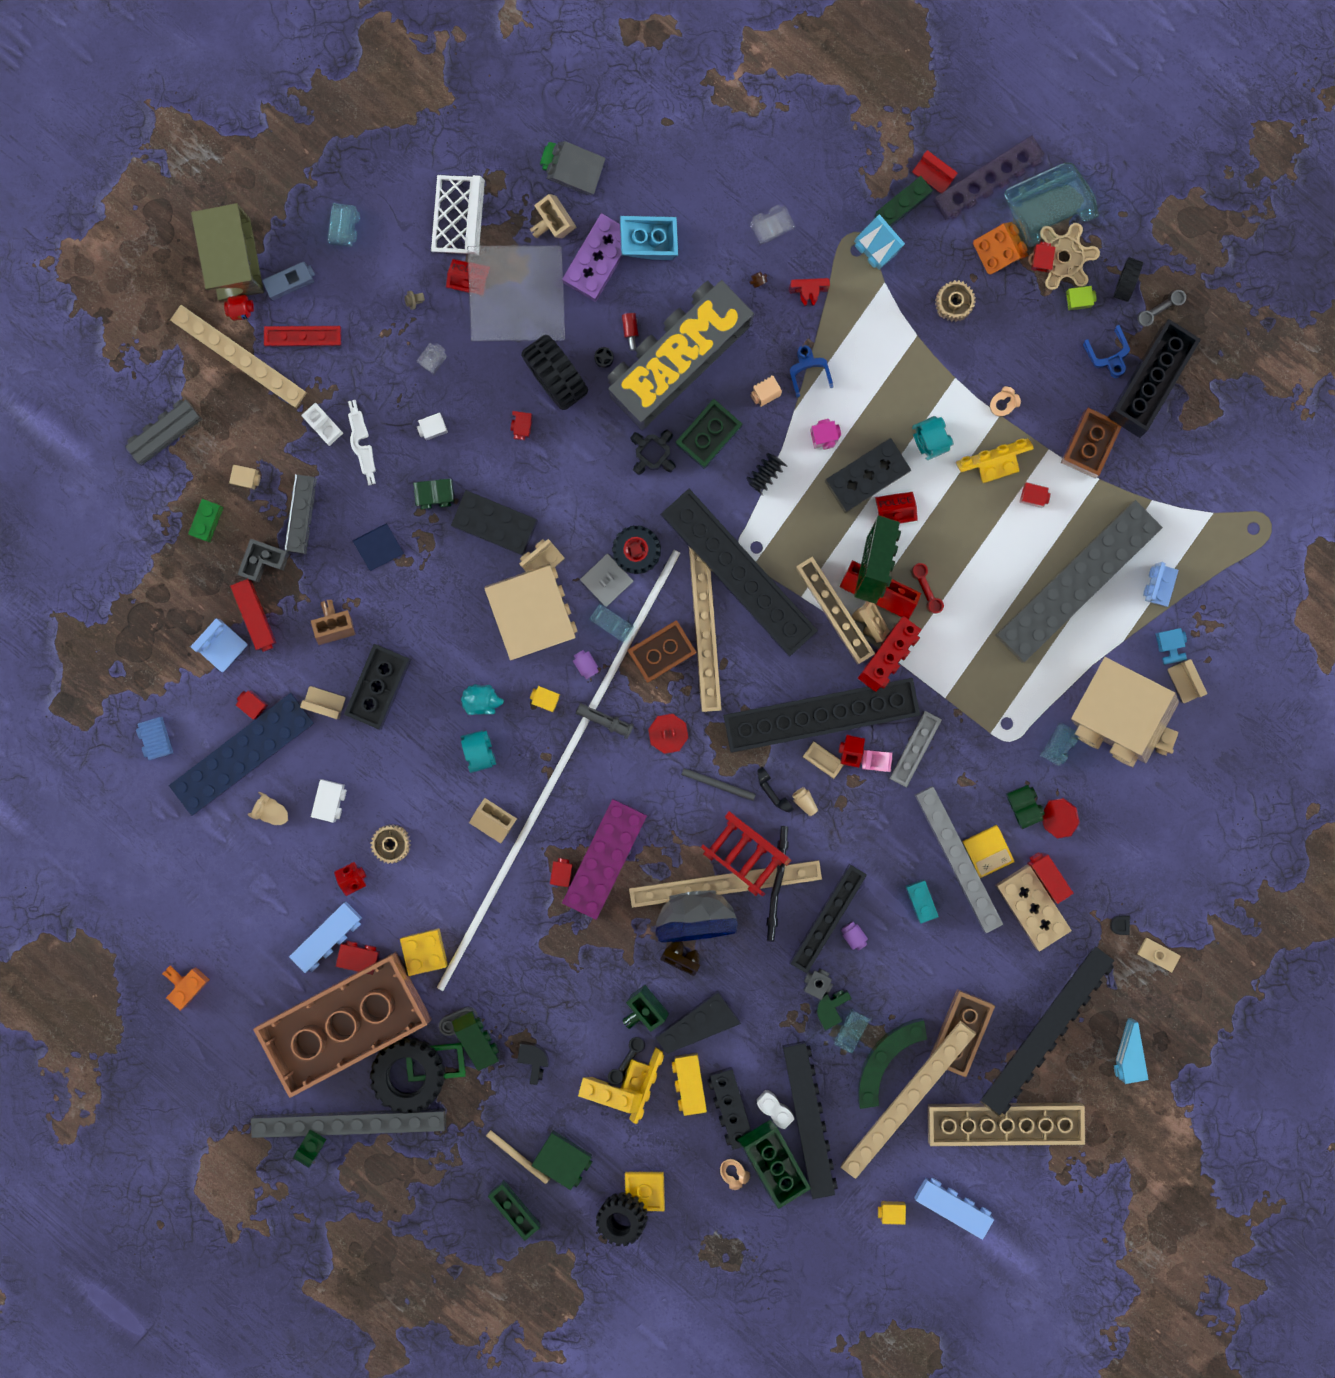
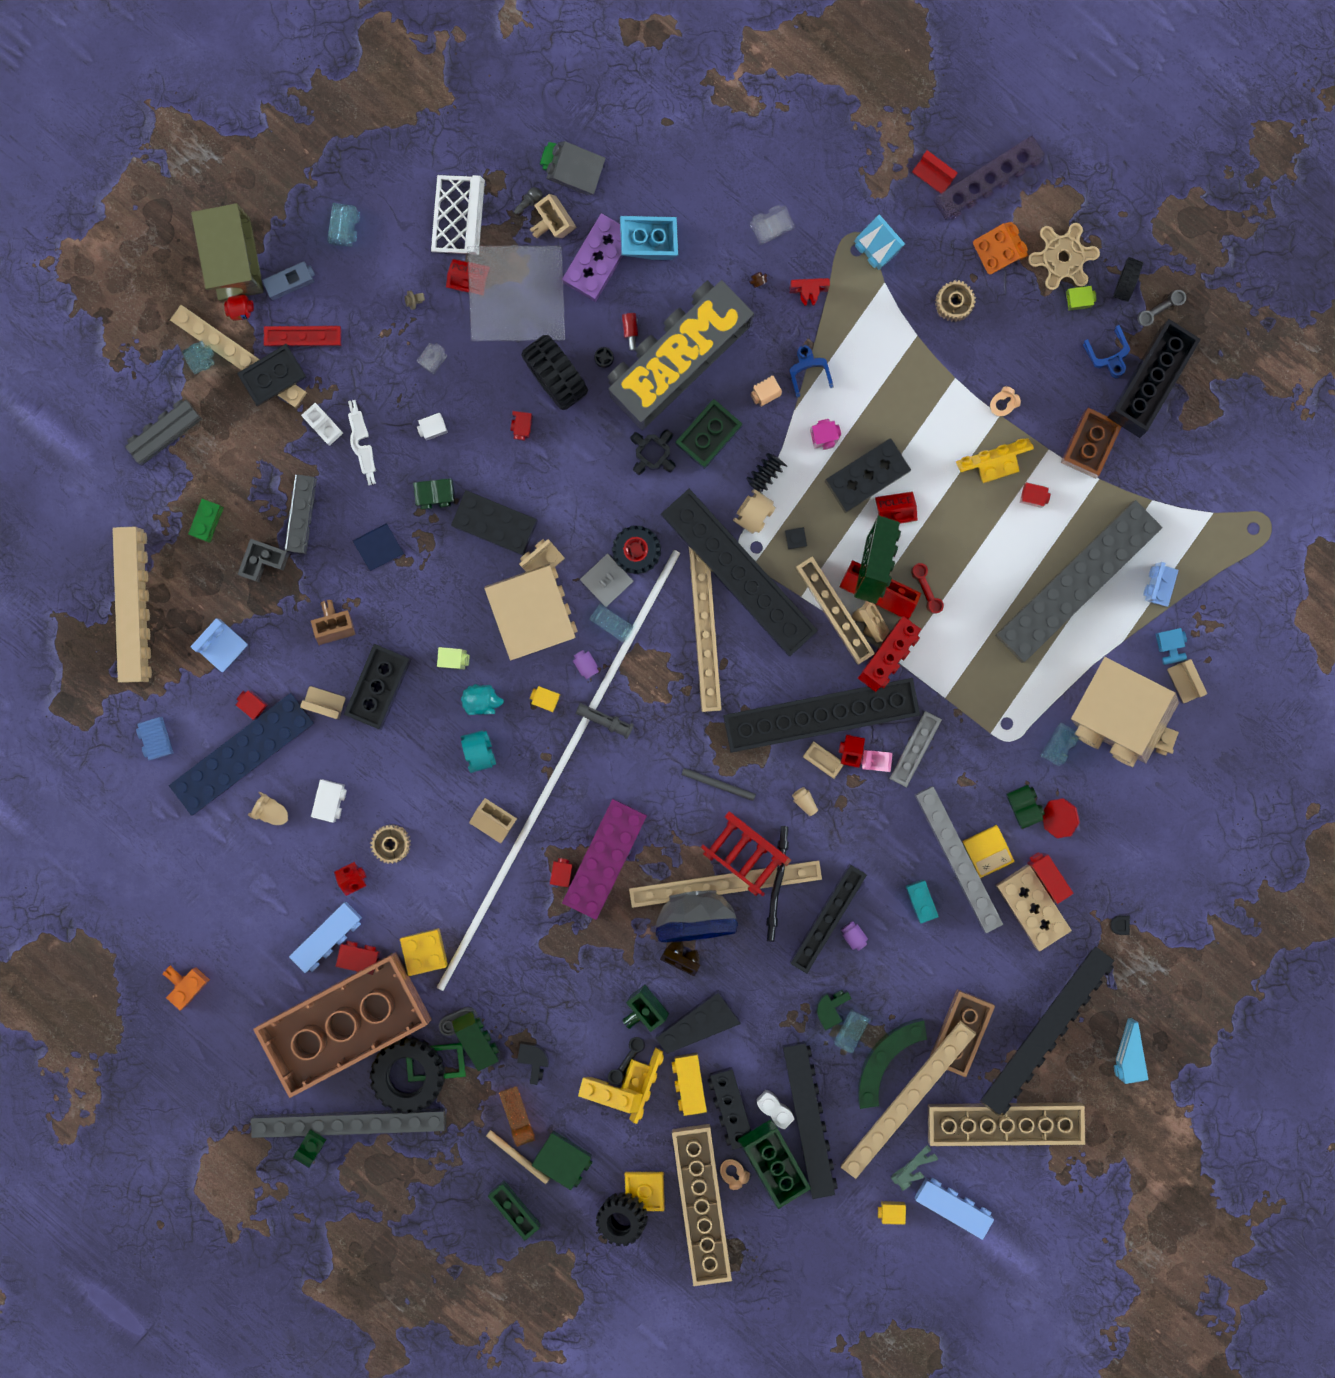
(130, 604): none -> tan brick
(199, 357): none -> clear light blue brick
(244, 477): tan brick -> none
(253, 615): red brick -> none
(271, 375): none -> black tile
(452, 658): none -> yellowish green brick
(517, 1116): none -> clear orange plate
(534, 195): none -> dark grey bar
(662, 651): dark orange brick -> none
(668, 733): red piece -> none
(701, 1205): none -> tan brick
(754, 511): none -> tan brick
(782, 804): black bar -> none
(795, 538): none -> black plate
(818, 990): dark grey brick -> none
(904, 1177): none -> sand green piece
(905, 201): dark green brick -> none
(932, 437): teal brick -> none
(1043, 257): red brick -> none
(1050, 199): clear light blue windscreen -> none
(1158, 954): tan plate -> none

